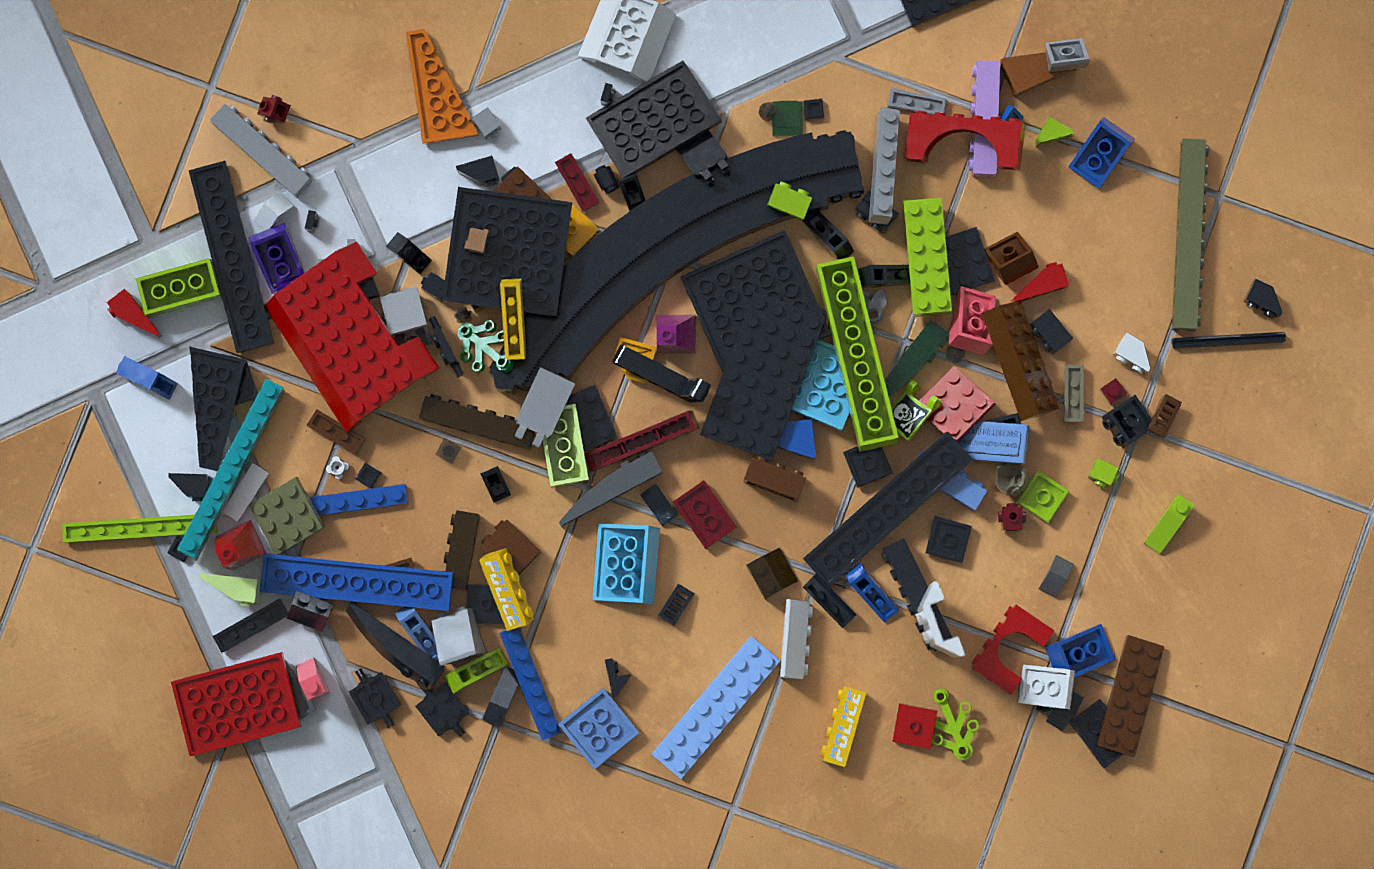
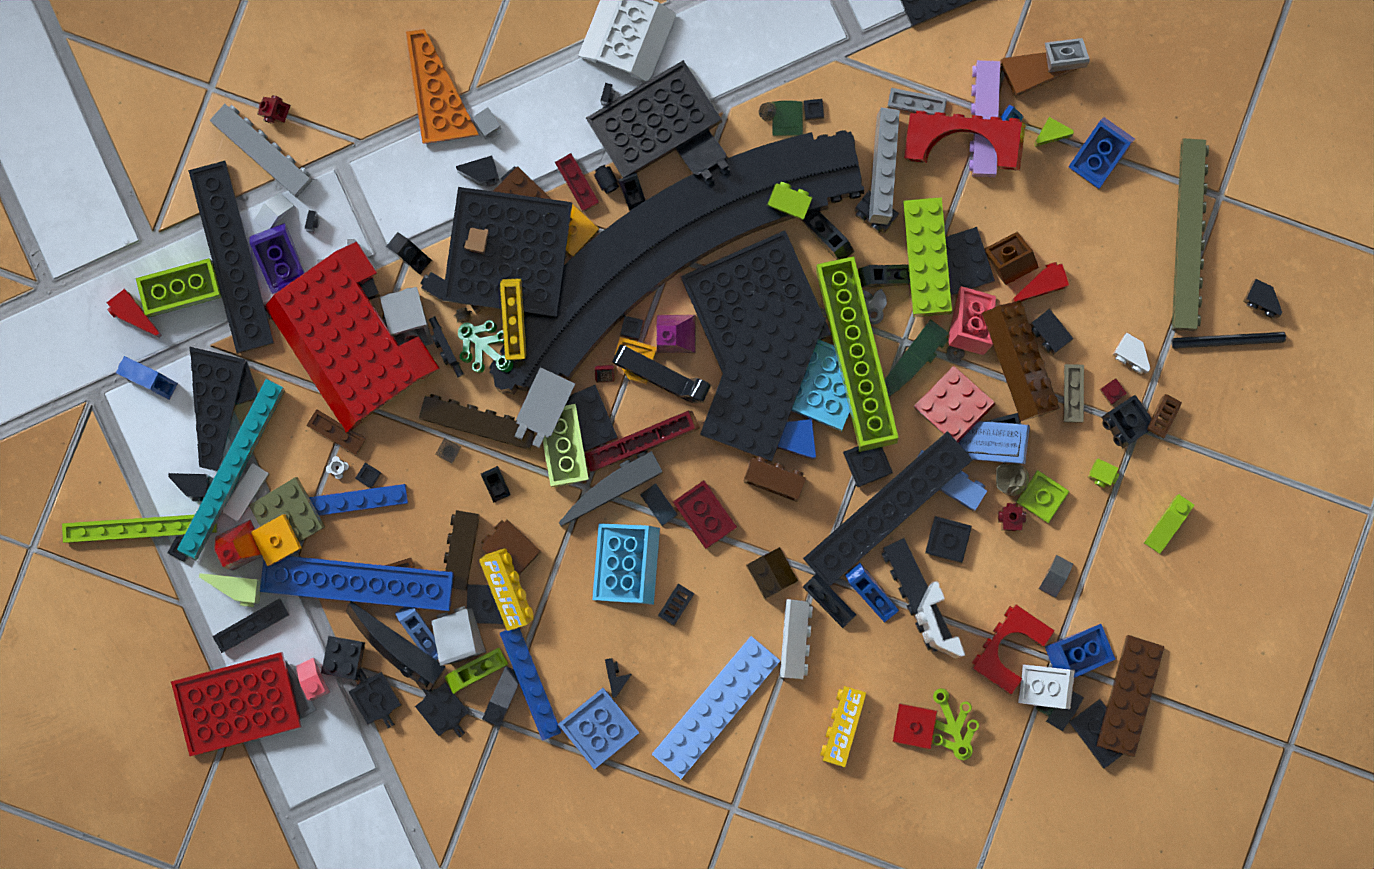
(276, 540): none -> light orange plate
(309, 611): black brick -> none
(343, 658): none -> black plate
(604, 373): none -> slope
(631, 327): none -> black plate
(910, 413): flag -> none

